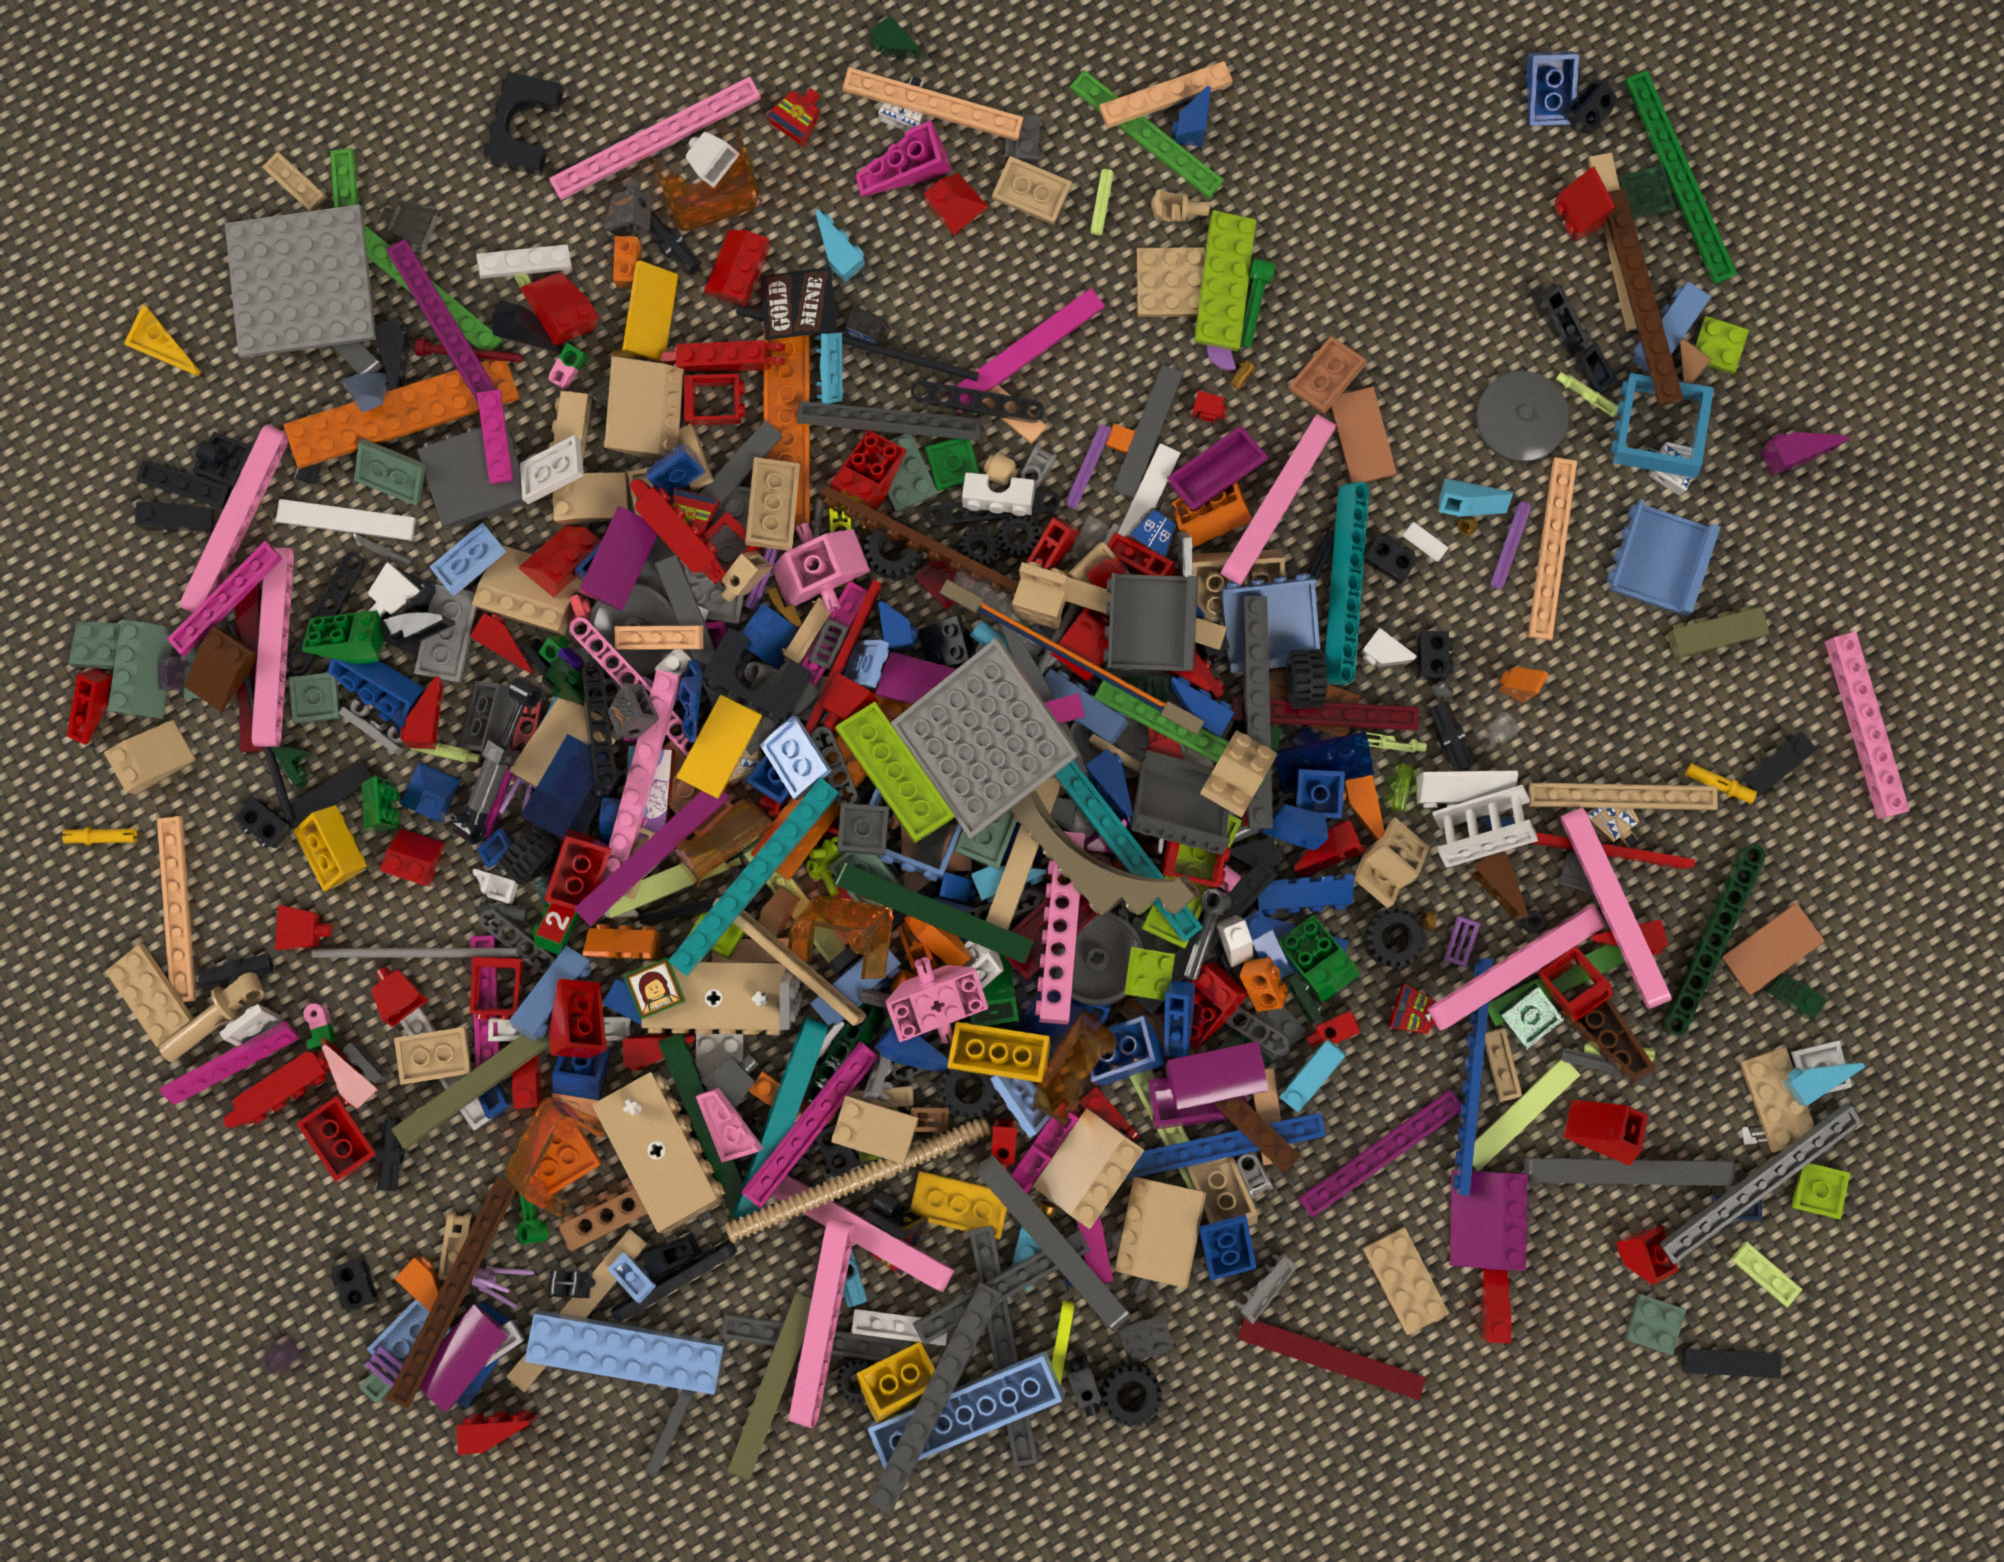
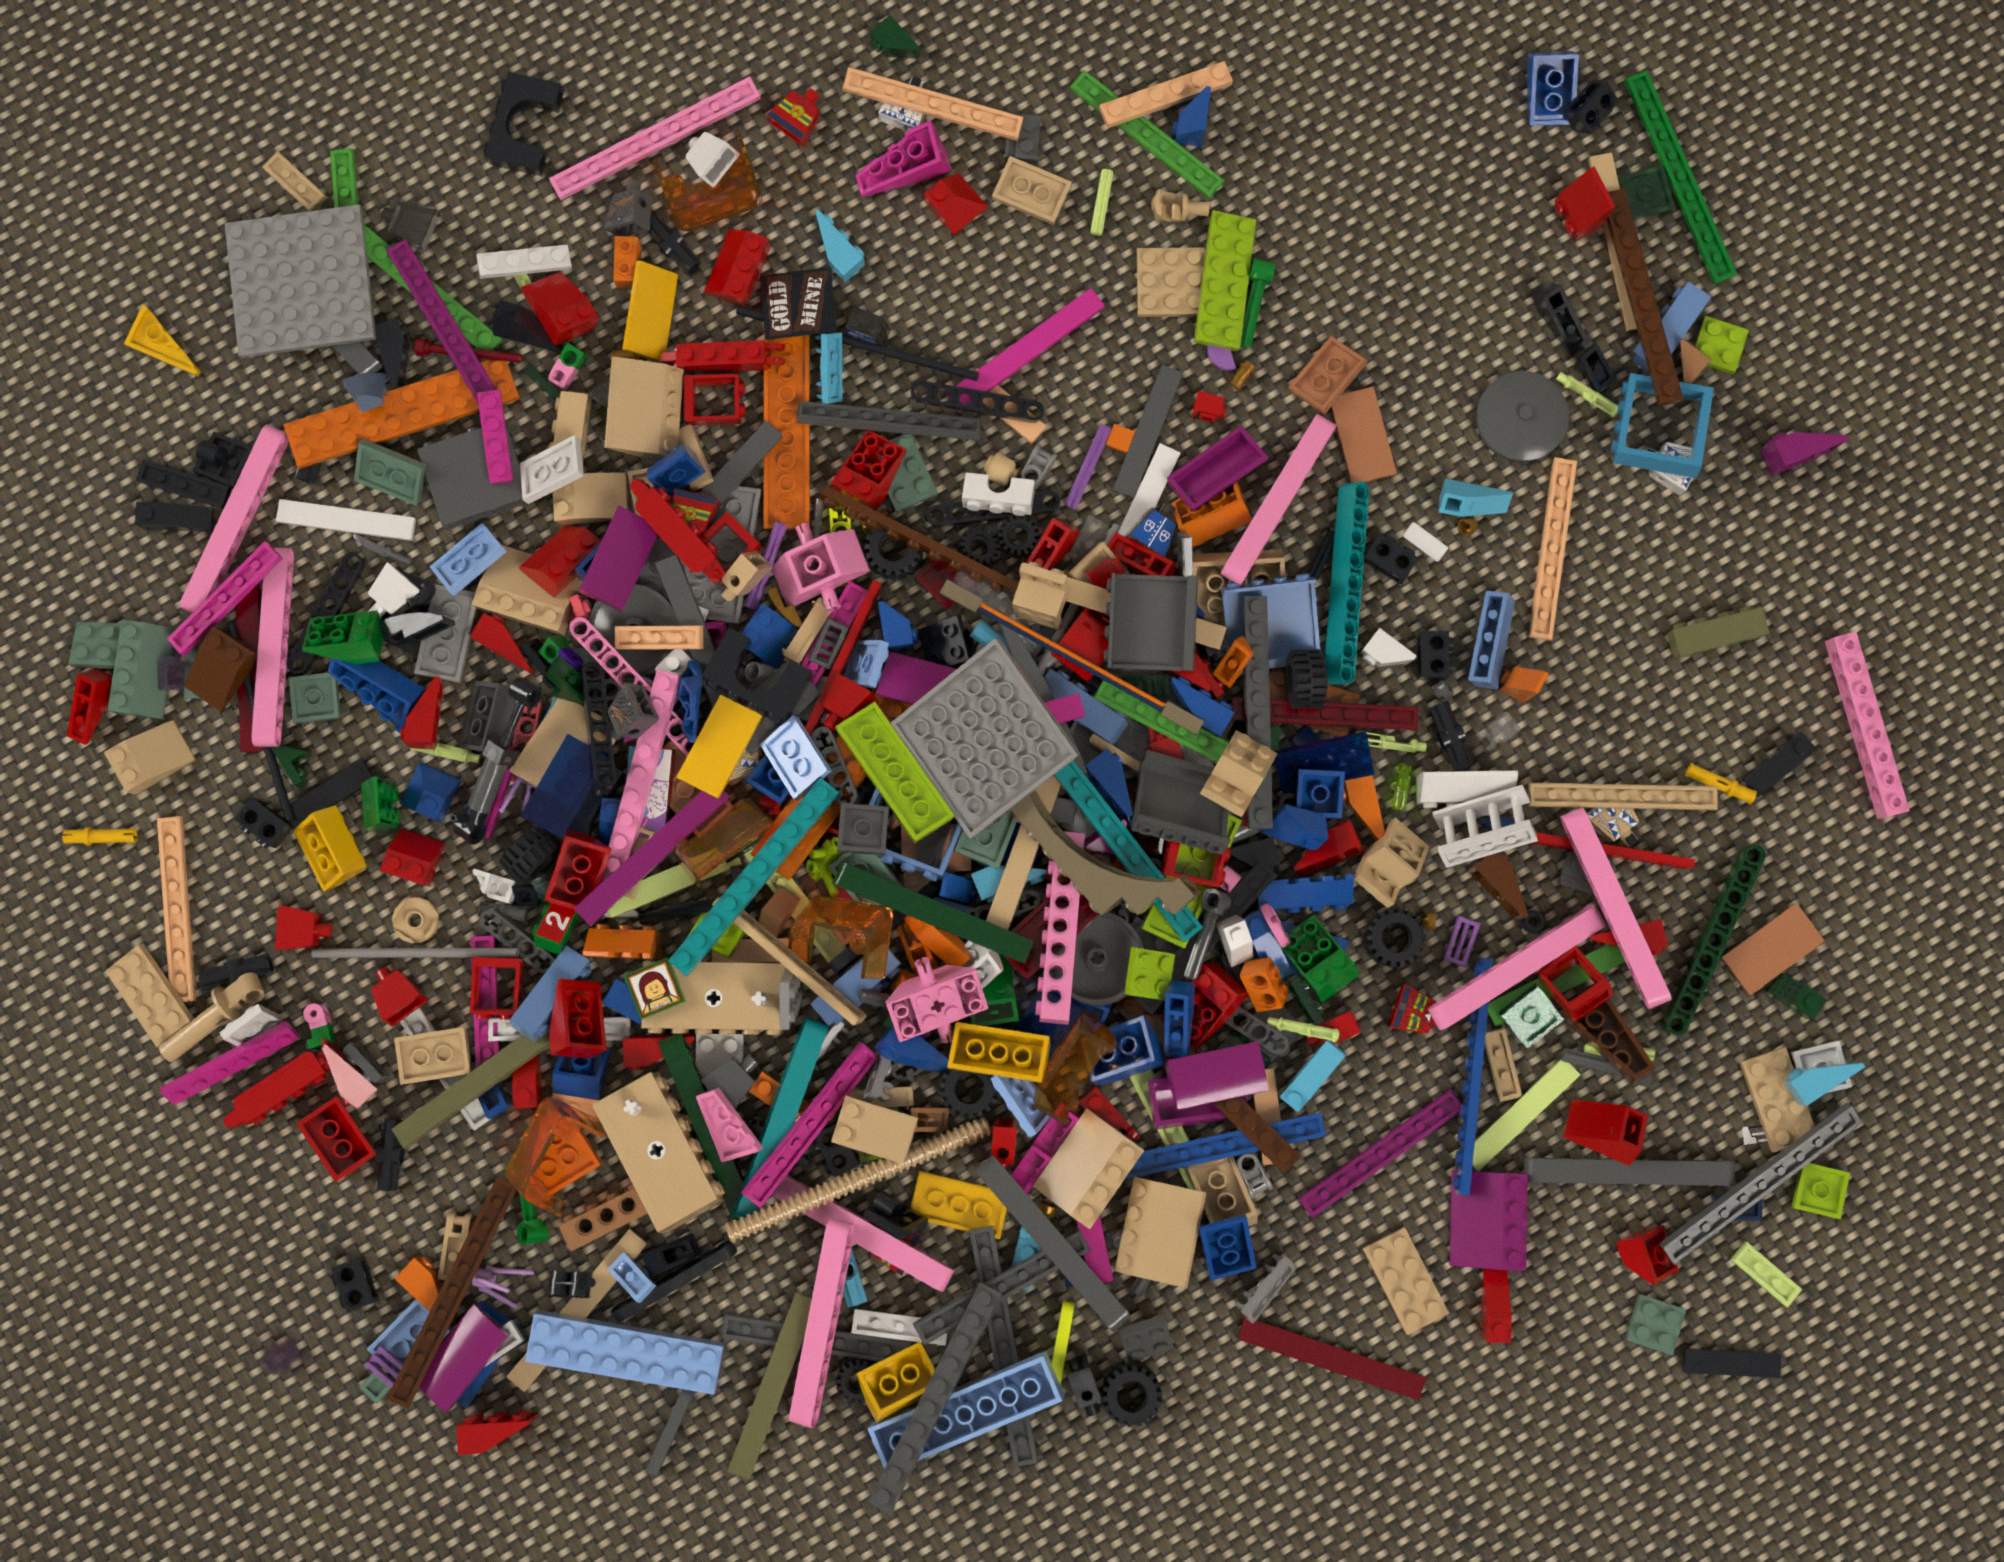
(372, 728): light grey plate -> none
(429, 920): none -> tan tile
(495, 846): blue slope -> none
(525, 895): none -> black slope
(542, 381): none -> clear green piece
(772, 504): tan plate -> none
(845, 1043): dark green beam -> none
(951, 462): green tile -> none
(1234, 662): none -> orange slope
(1275, 925): none -> bright pink tile
(1303, 1028): none -> yellowish green piece
(1491, 640): none -> medium blue brick
(1510, 545): medium lavender axle -> none
(1662, 559): medium blue panel -> none

